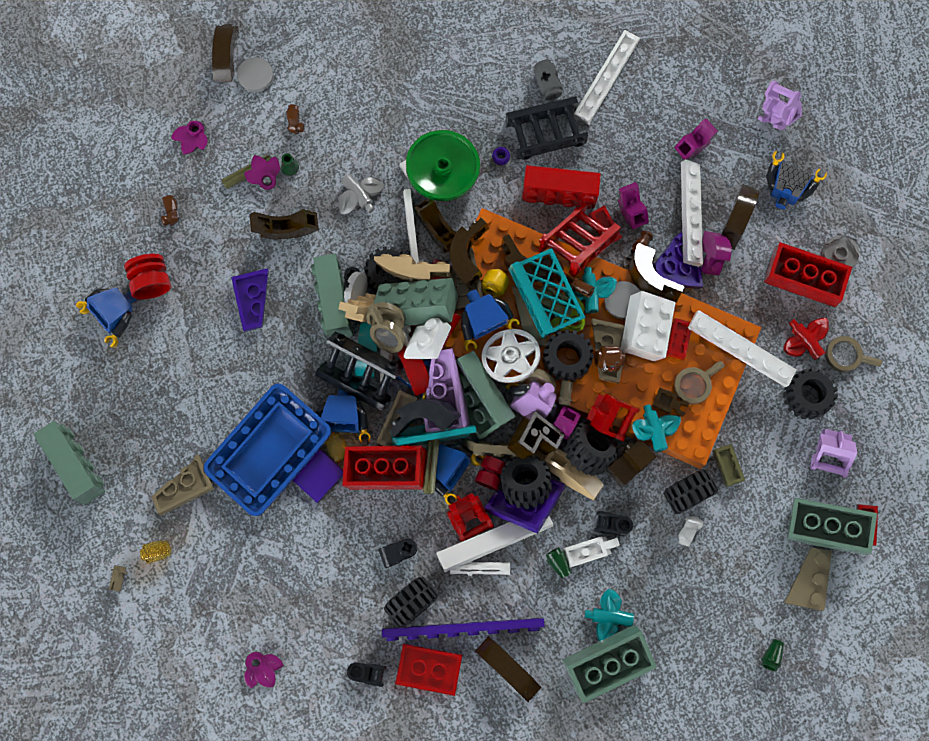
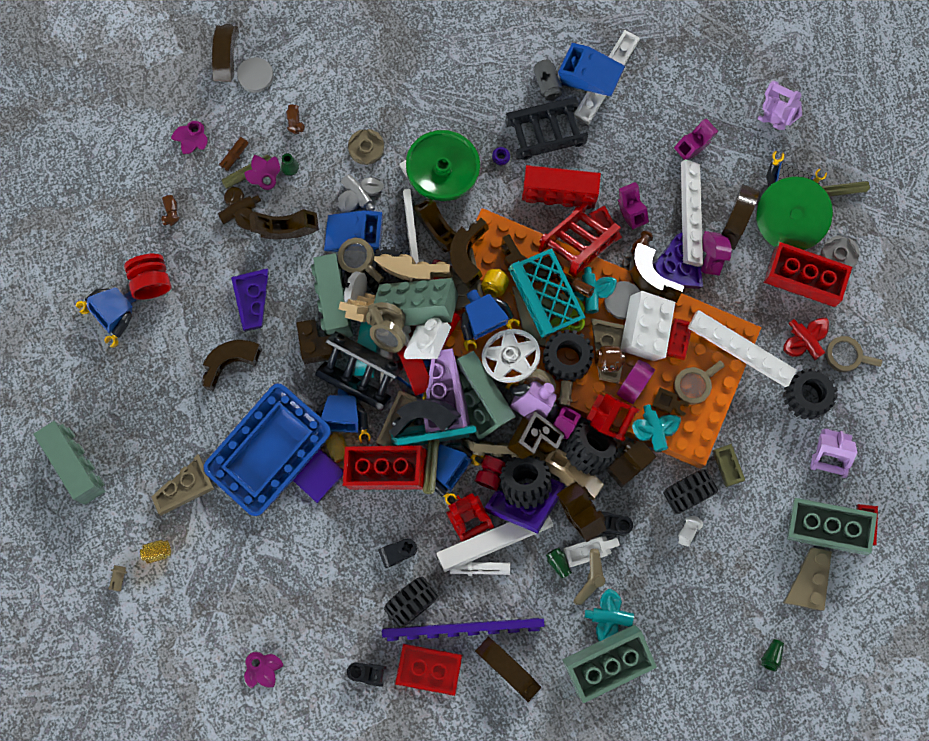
(225, 354): none -> dark brown arch
(233, 154): none -> reddish brown axle
(238, 207): none -> dark brown plant
(313, 347): none -> dark brown brick
(357, 224): none -> blue slope
(358, 256): none -> piece
(366, 146): none -> dark tan tile
(581, 511): none -> dark brown brick
(590, 70): none -> blue slope
(595, 578): none -> dark tan piece
(635, 381): none -> magenta brick
(794, 213): none -> green dish
(848, 188): none -> olive axle

